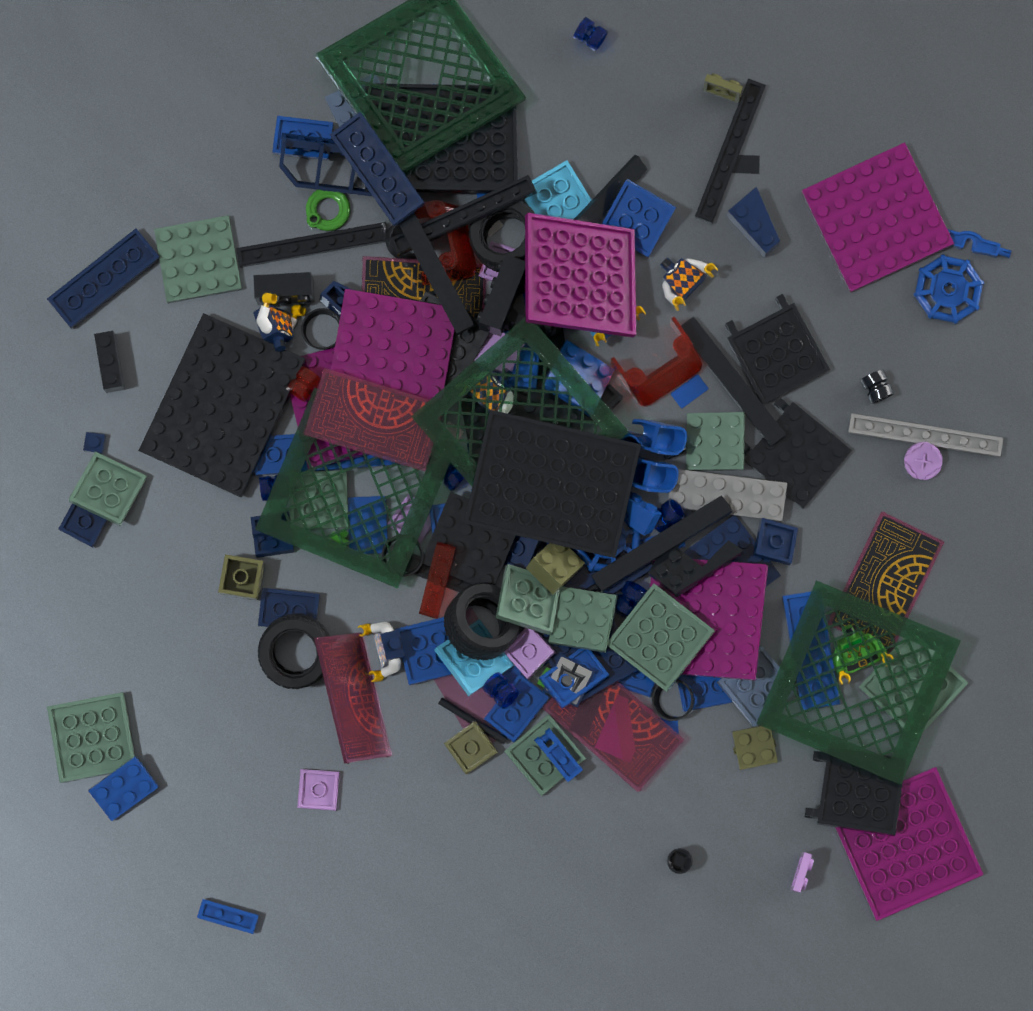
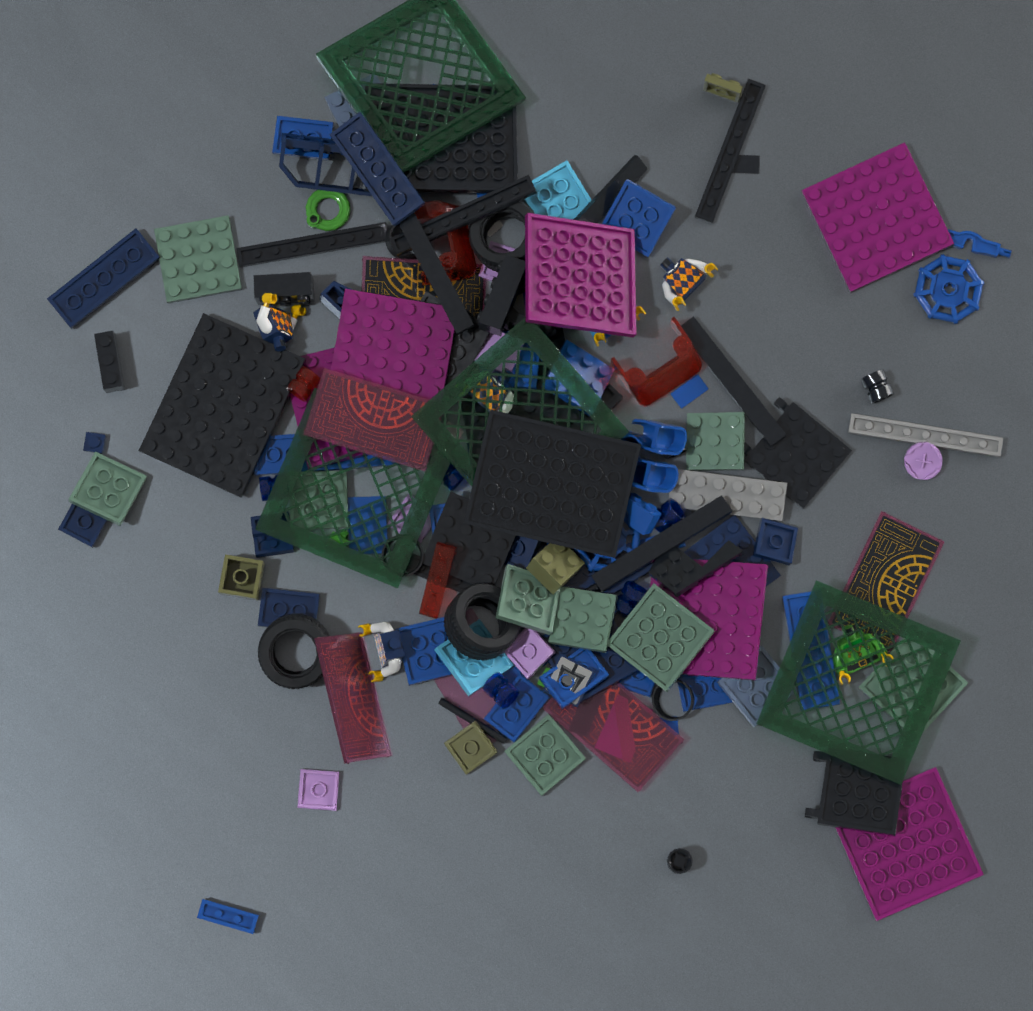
(90, 736): sand green plate -> none
(123, 788): blue plate -> none
(309, 316): black tyre -> none
(559, 755): blue plate -> none
(596, 37): clear blue wheel -> none
(754, 222): dark blue wedge -> none
(754, 747): olive plate -> none
(777, 352): black plate -> none
(805, 864): lavender plate -> none

